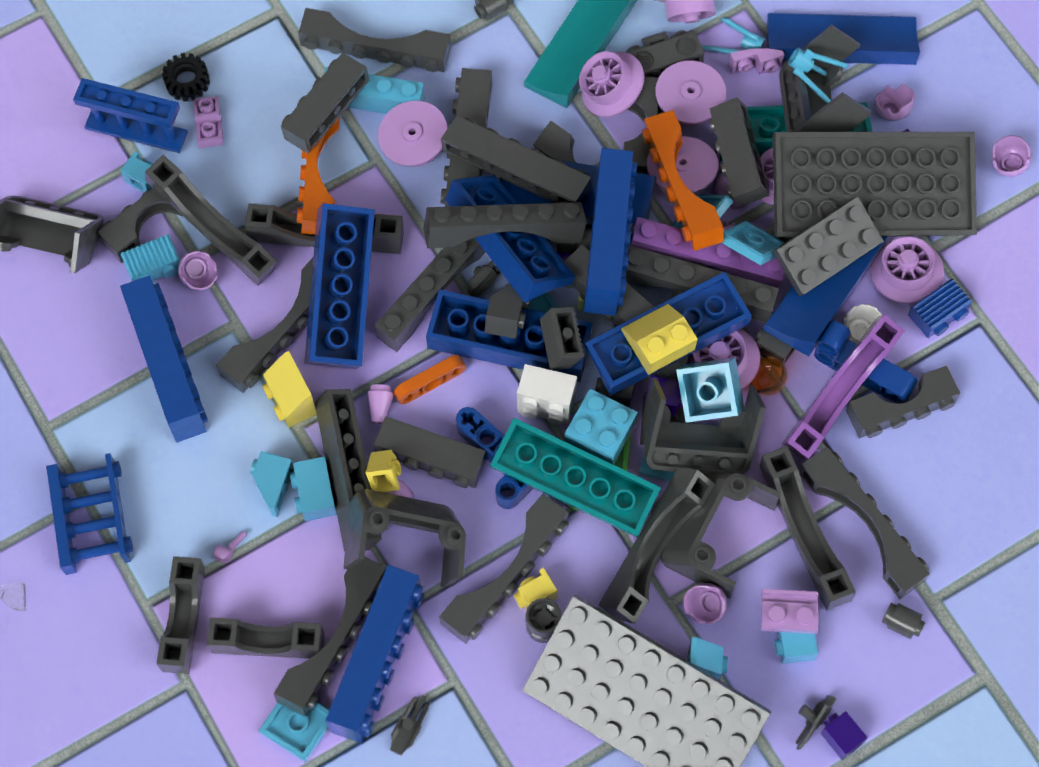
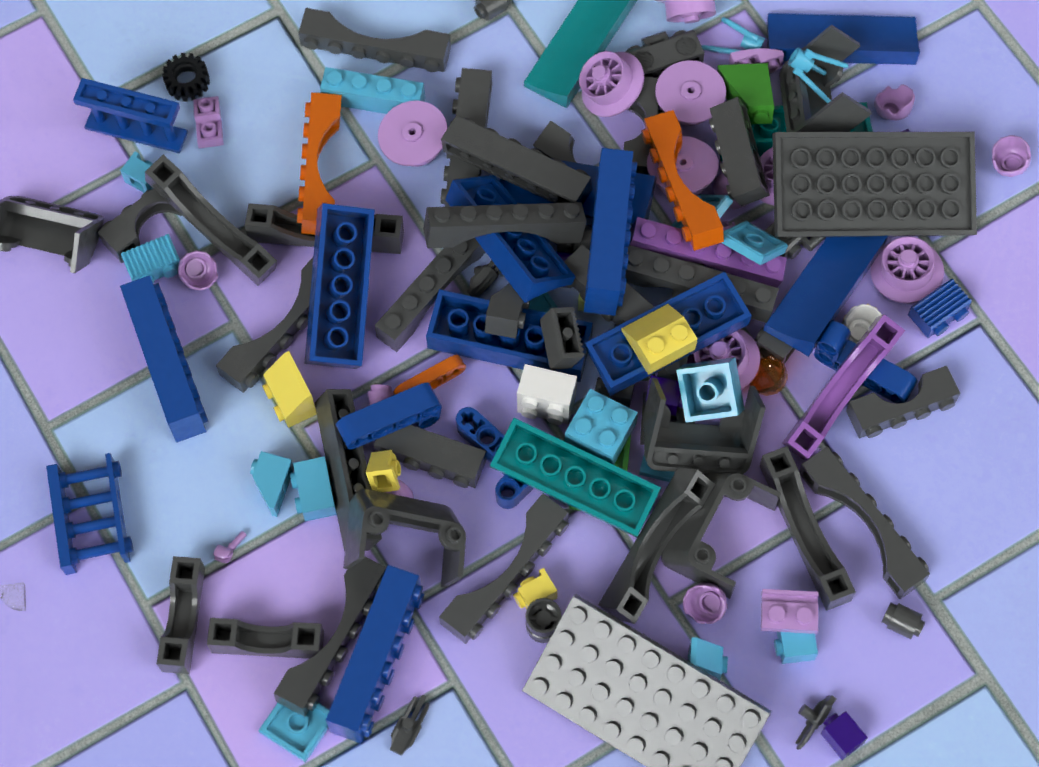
(324, 102): dark grey brick -> none
(389, 415): none -> blue beam
(752, 87): none -> bright green slope
(828, 246): plate -> none

